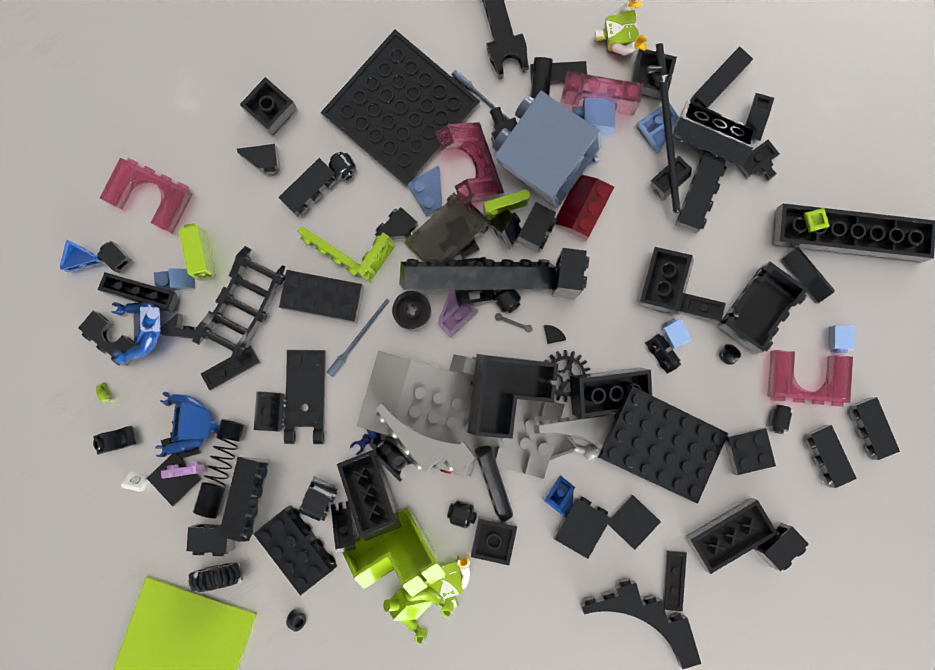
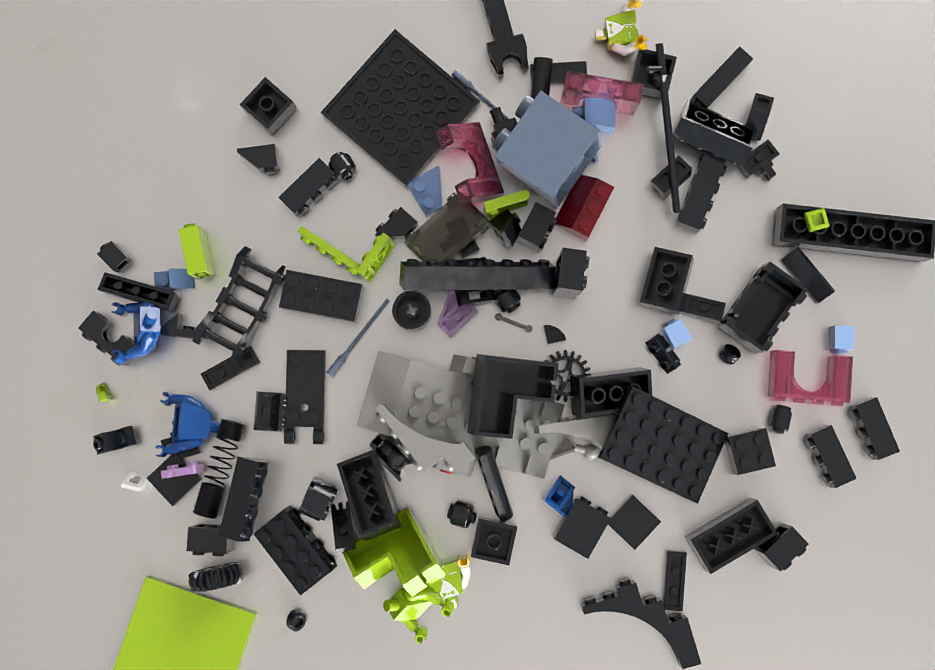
(77, 257): blue slope -> none
(129, 175): clear pink arch -> none
(367, 438): clear blue piece -> none
(653, 127): medium blue wing -> none

